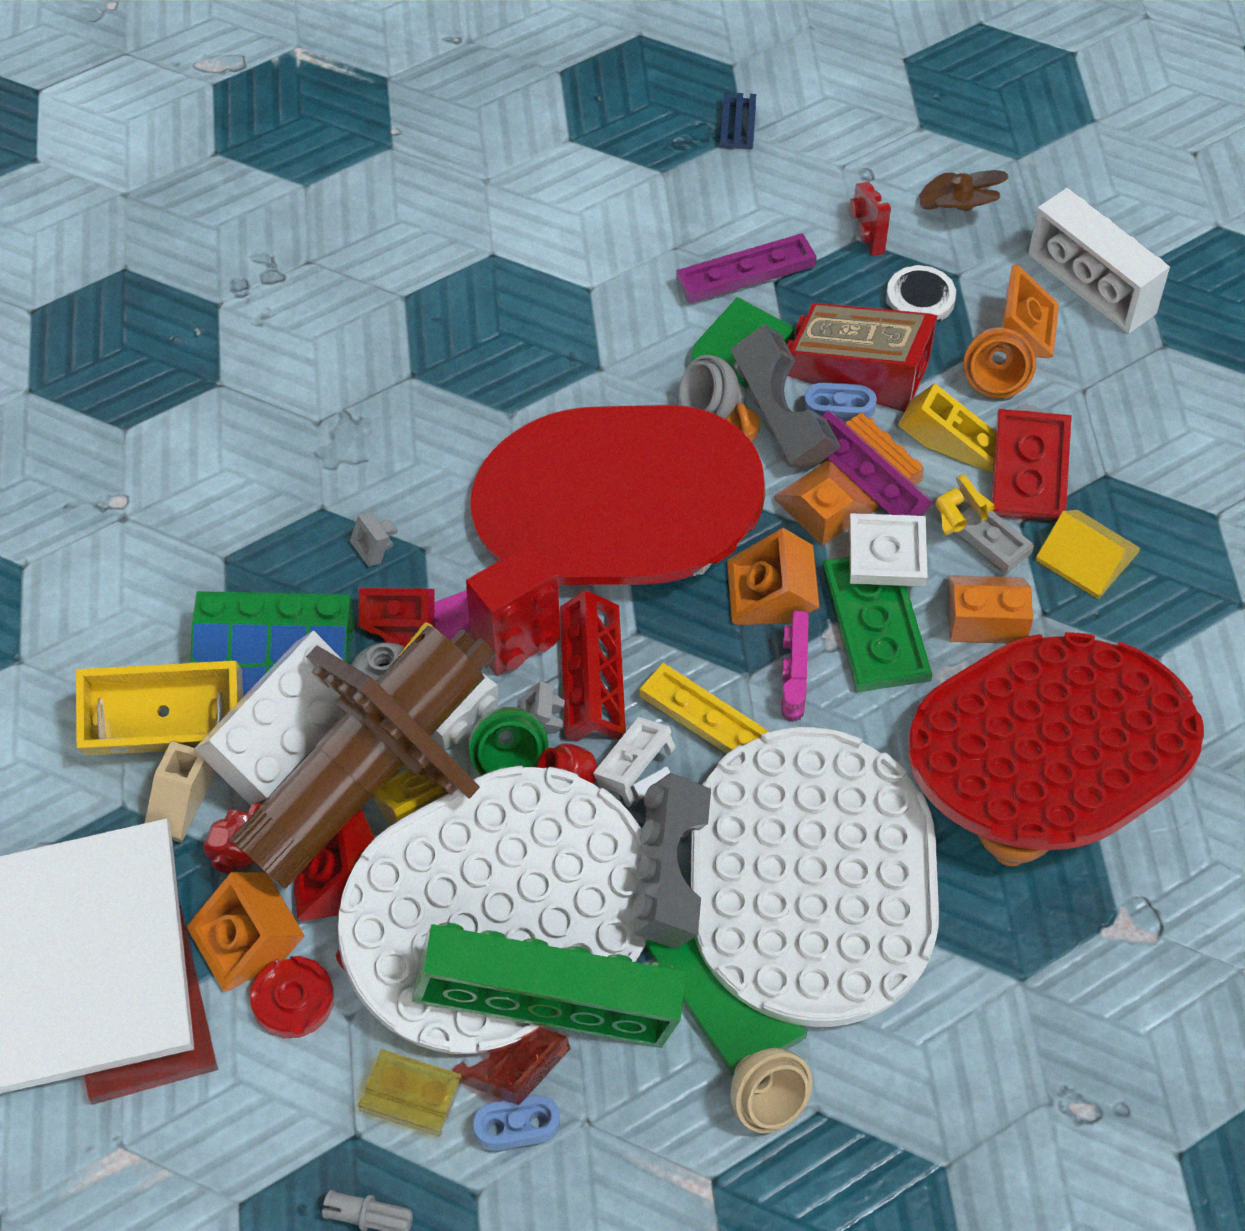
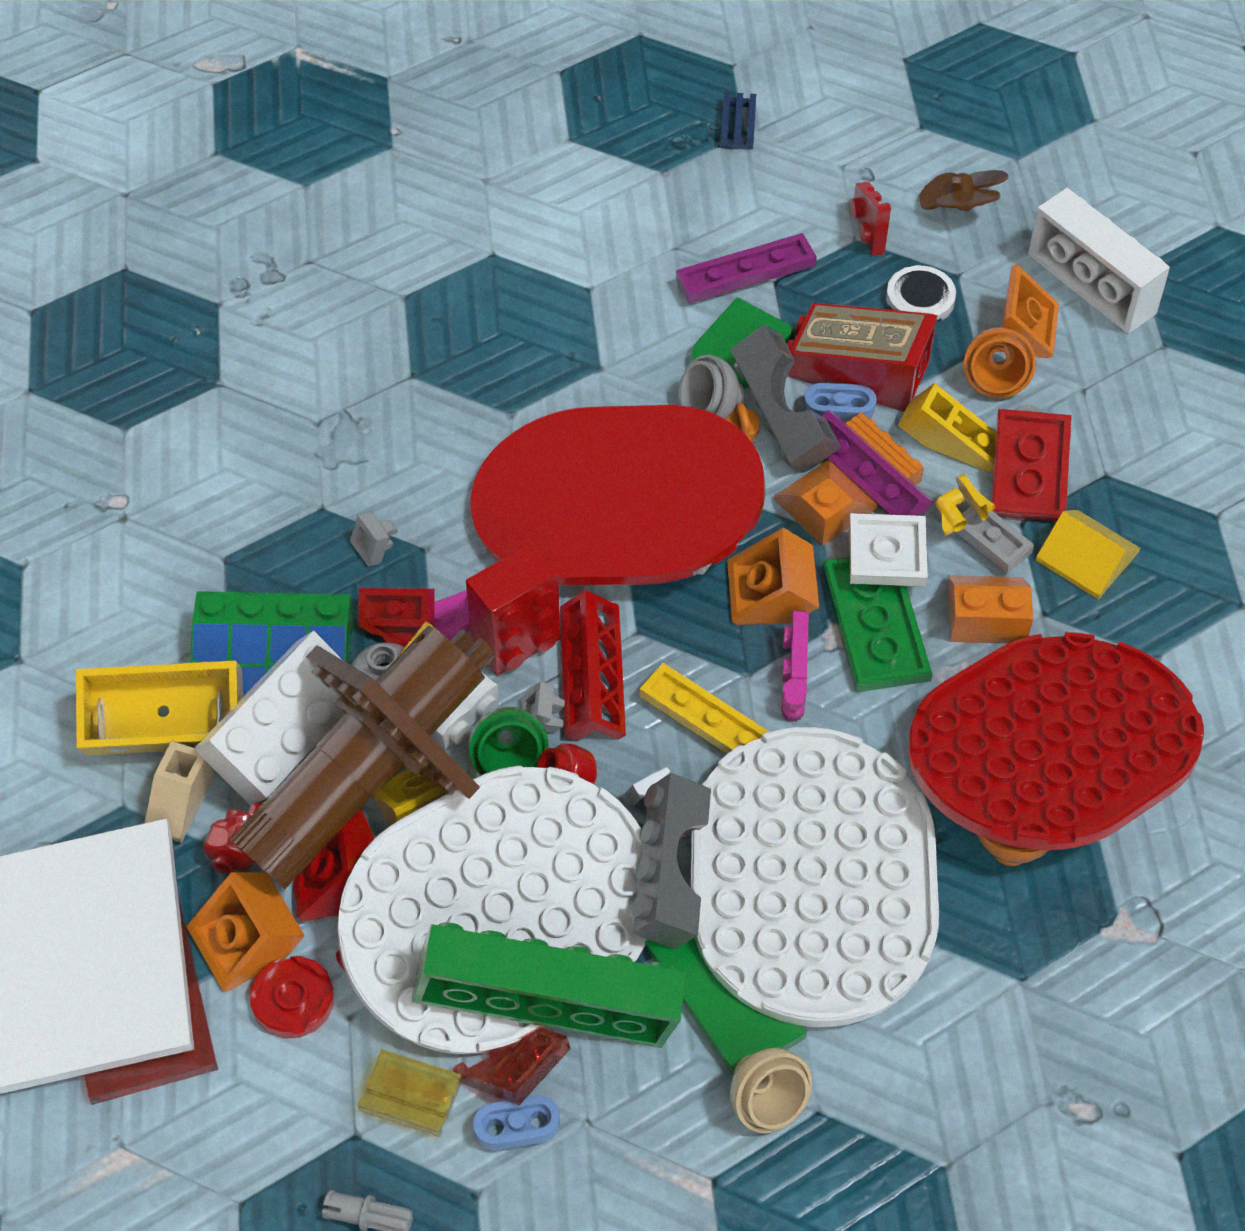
(632, 756): white hinge -> none

